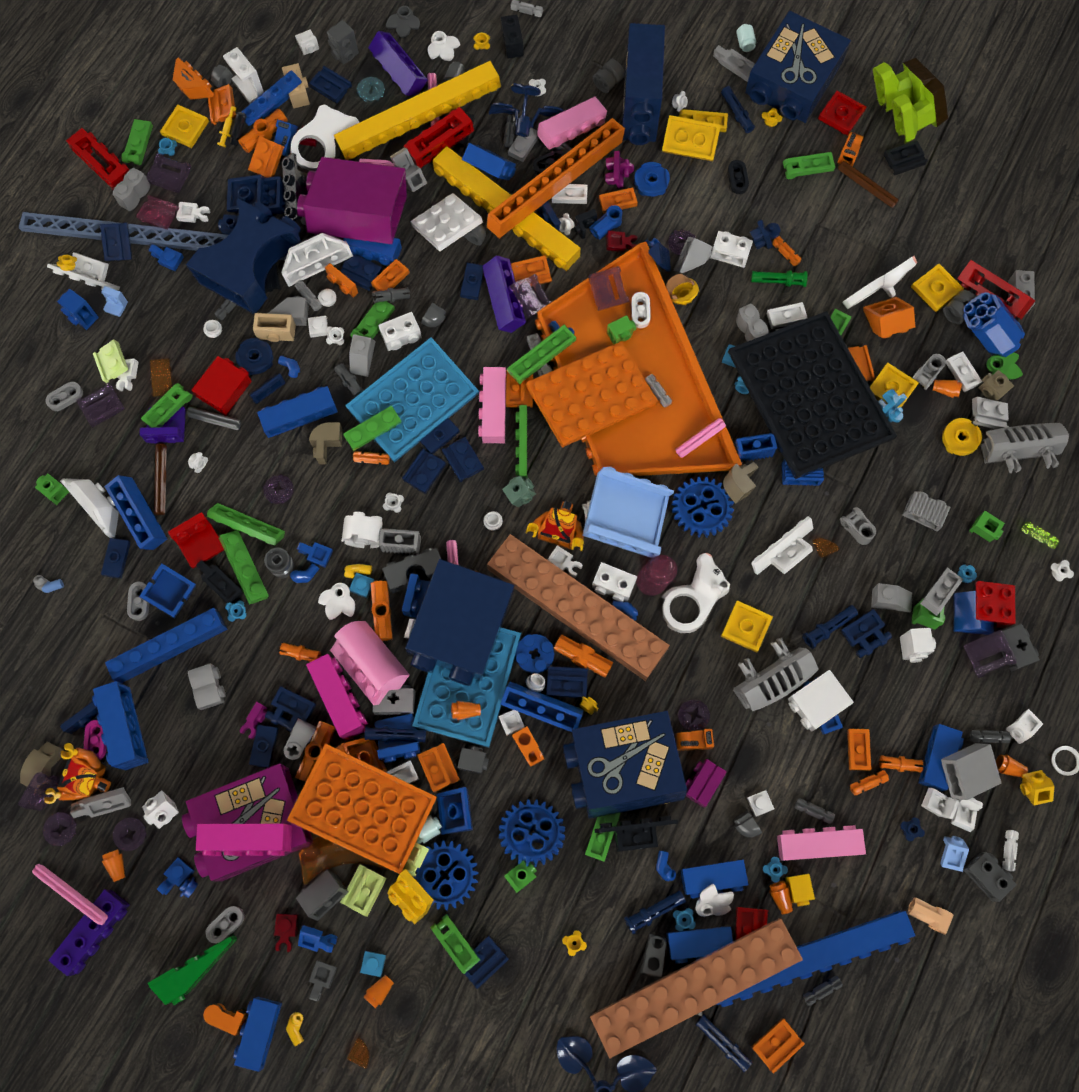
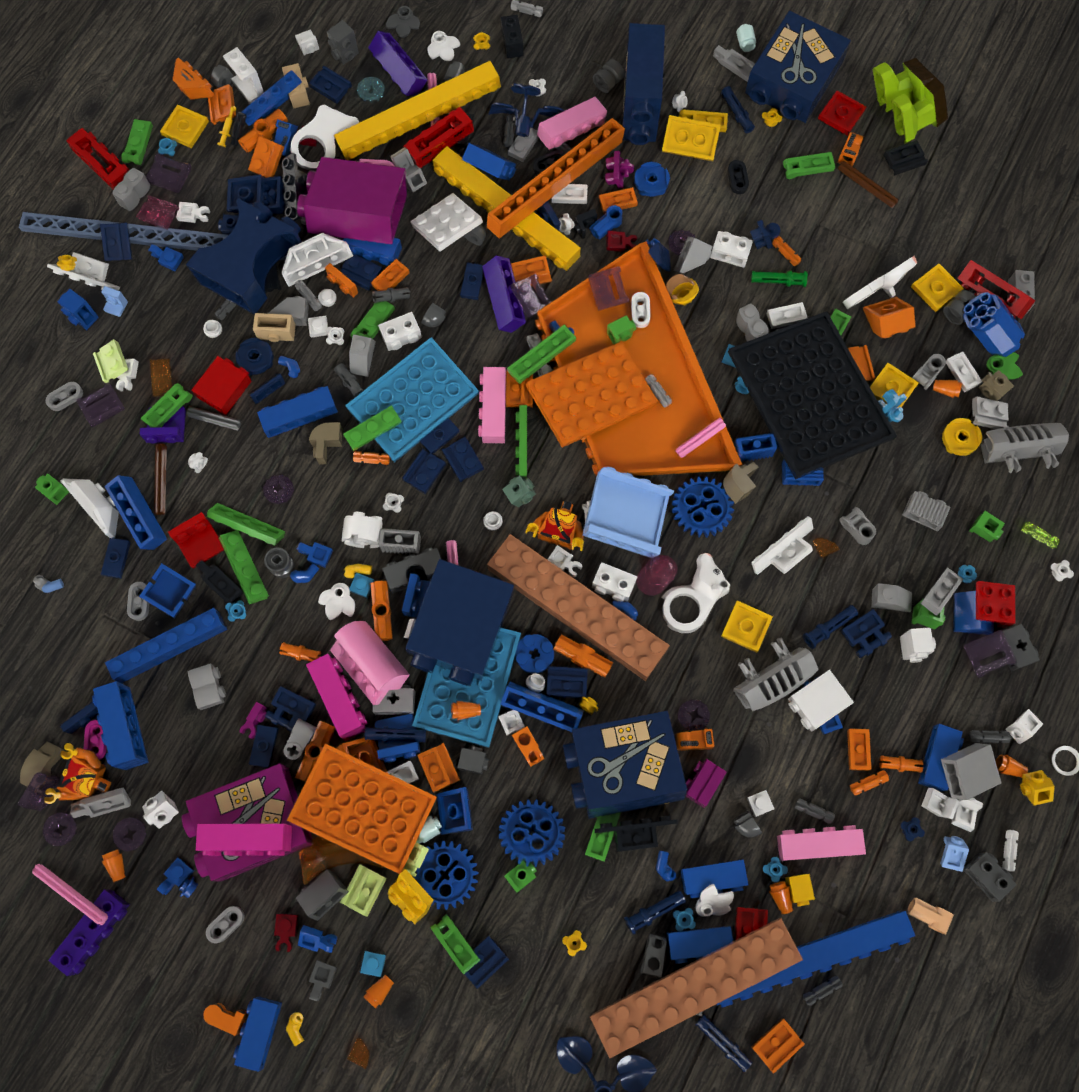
(180, 981): green wedge -> none

